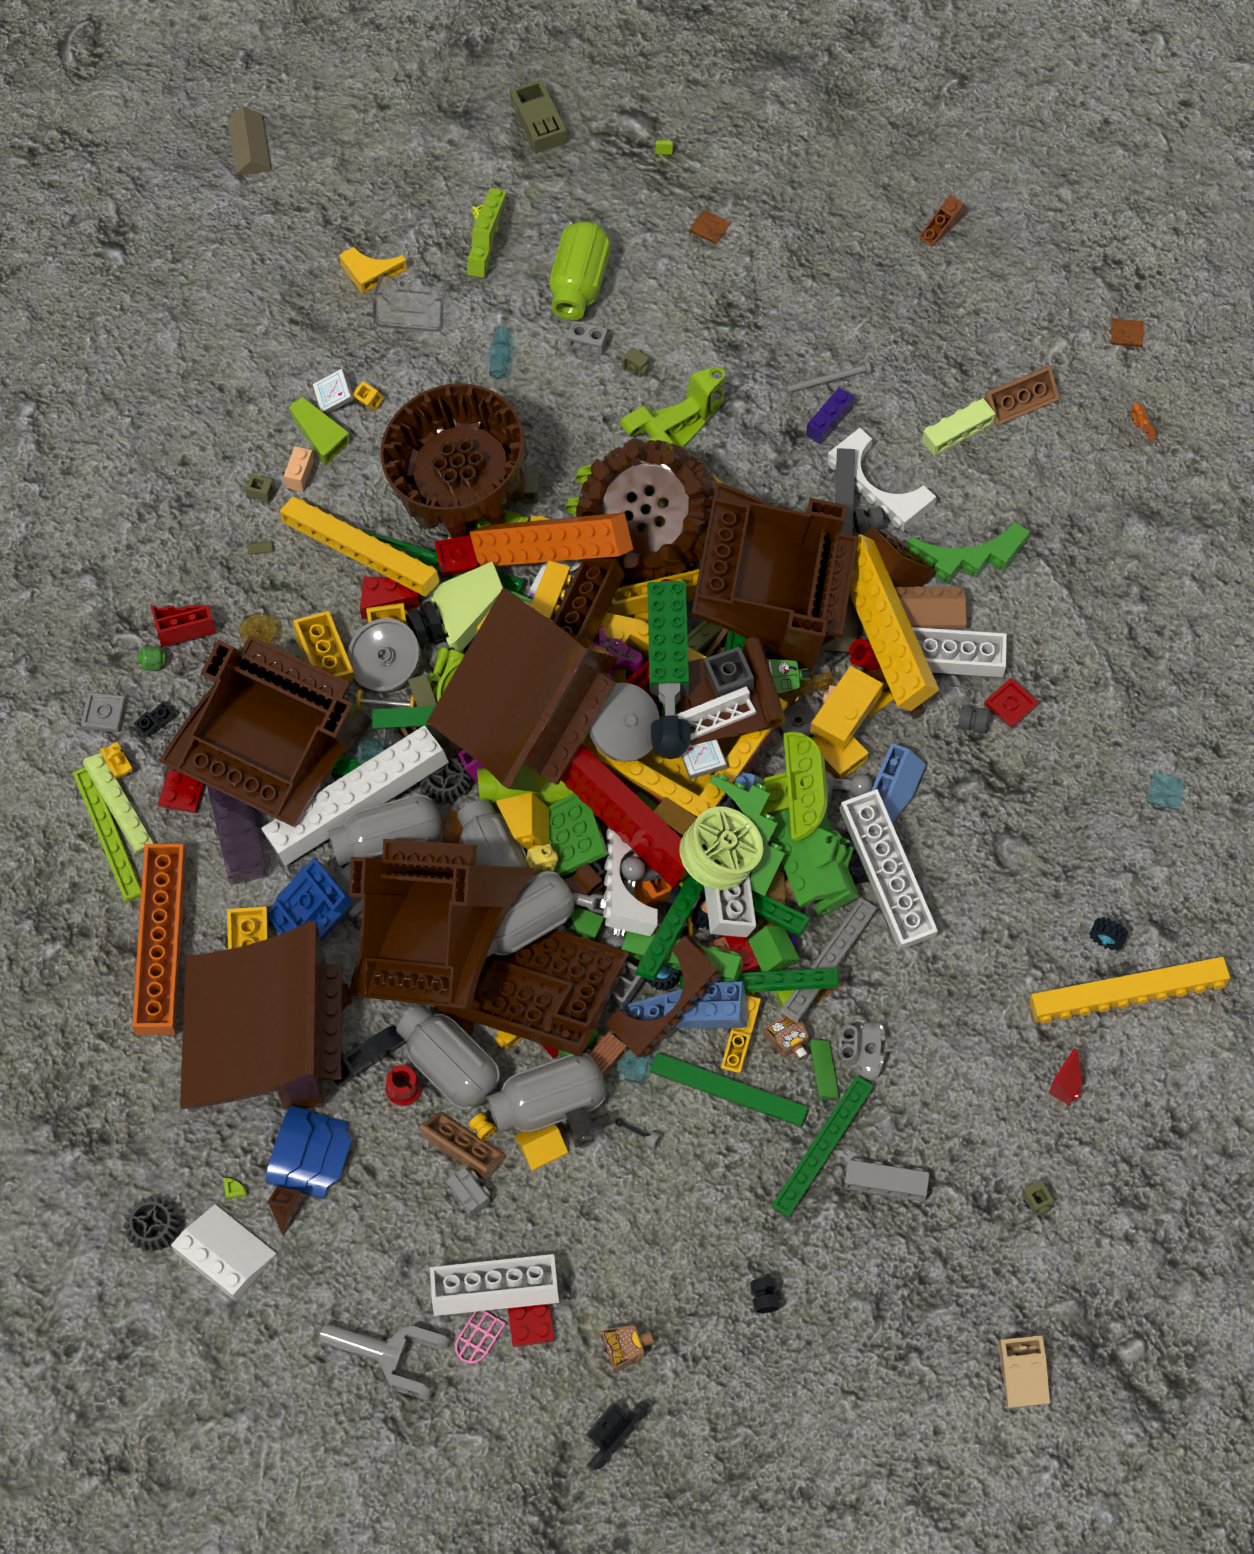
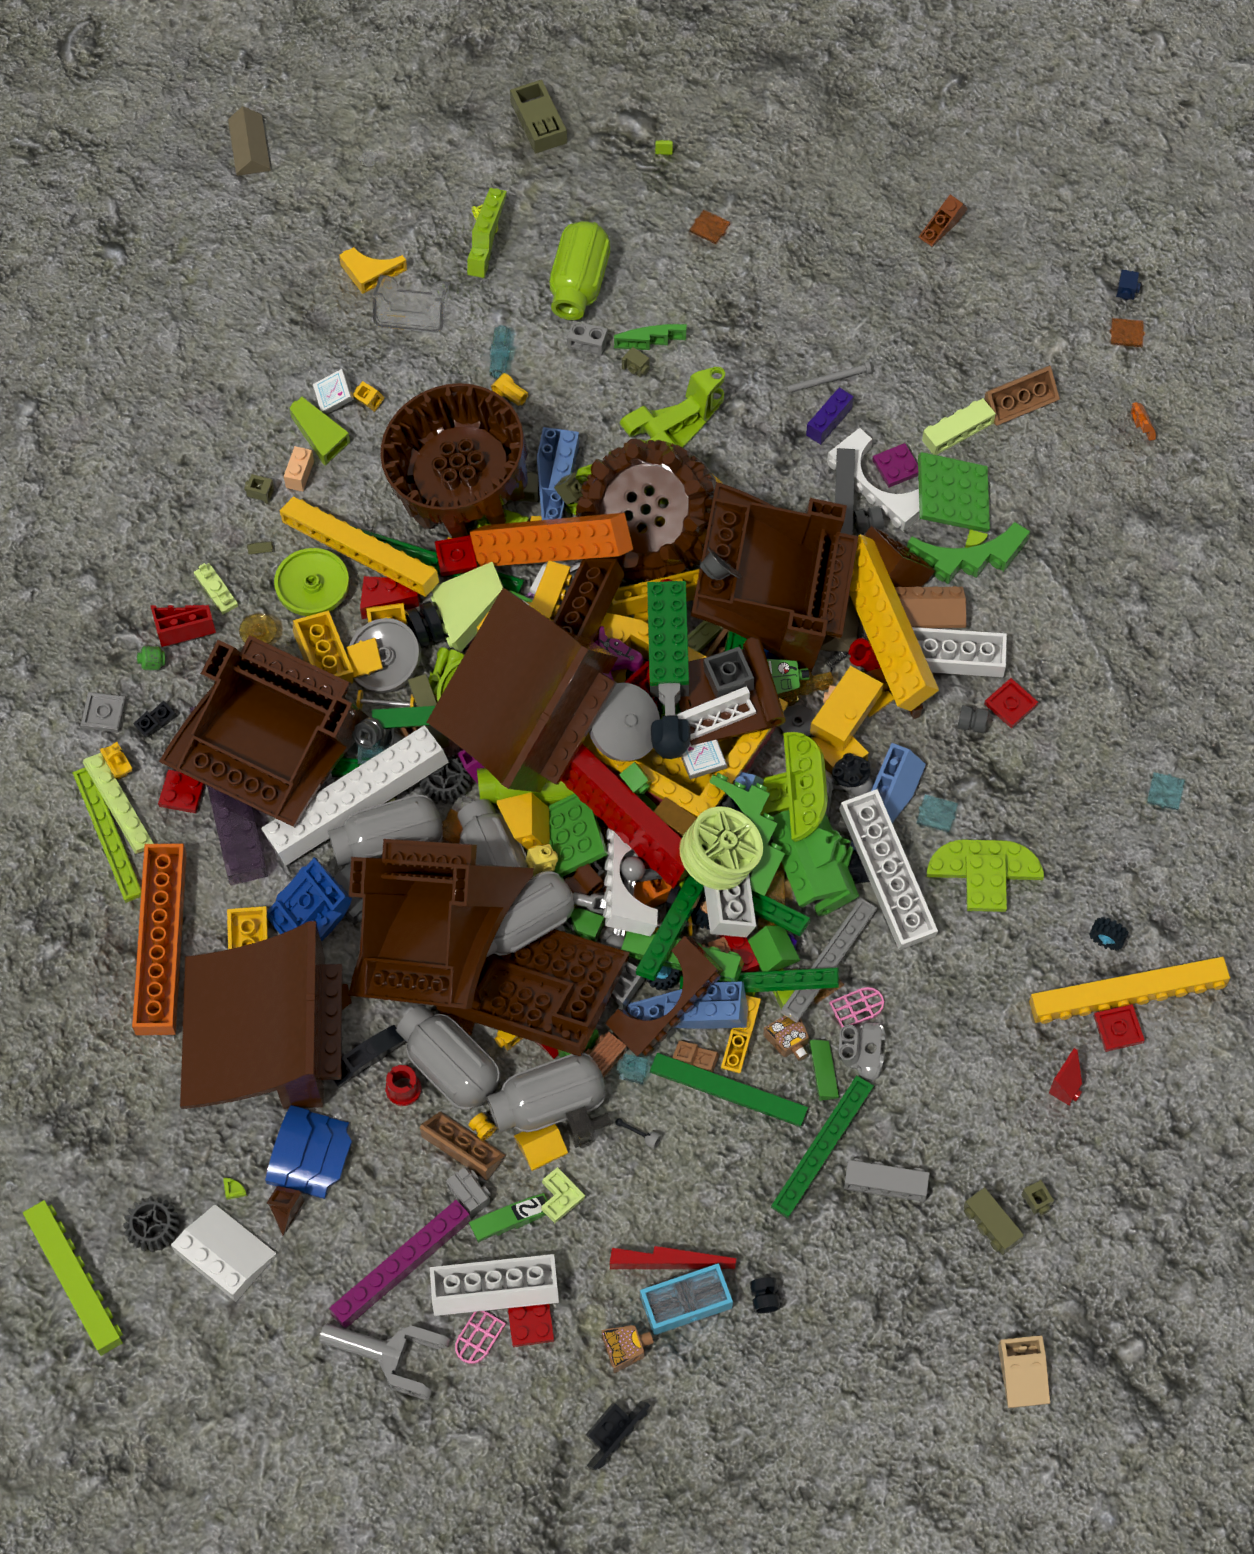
(72, 1277): none -> lime brick
(215, 588): none -> yellowish green plate
(311, 581): none -> lime dish
(364, 657): none -> yellow piece
(371, 726): none -> dark grey wheel
(400, 1264): none -> magenta brick
(506, 387): none -> yellow piece
(508, 1217): none -> bright green slope
(555, 460): none -> medium blue wedge
(565, 1195): none -> yellowish green plate
(569, 488): none -> olive brick
(636, 778): none -> bright green brick
(643, 337): none -> bright green slope
(667, 1259): none -> red slope
(686, 1299): none -> brick
(696, 1056): none -> medium nougat slope
(716, 567): none -> dark grey piece
(851, 771): none -> black dish
(853, 1013): none -> bright pink window
(896, 465): none -> magenta plate
(936, 813): none -> clear light blue piece
(953, 492): none -> bright green plate
(975, 538): none -> lime tile
(986, 868): none -> lime plate
(993, 1221): none -> olive brick
(1119, 1028): none -> red plate
(1128, 284): none -> dark blue brick

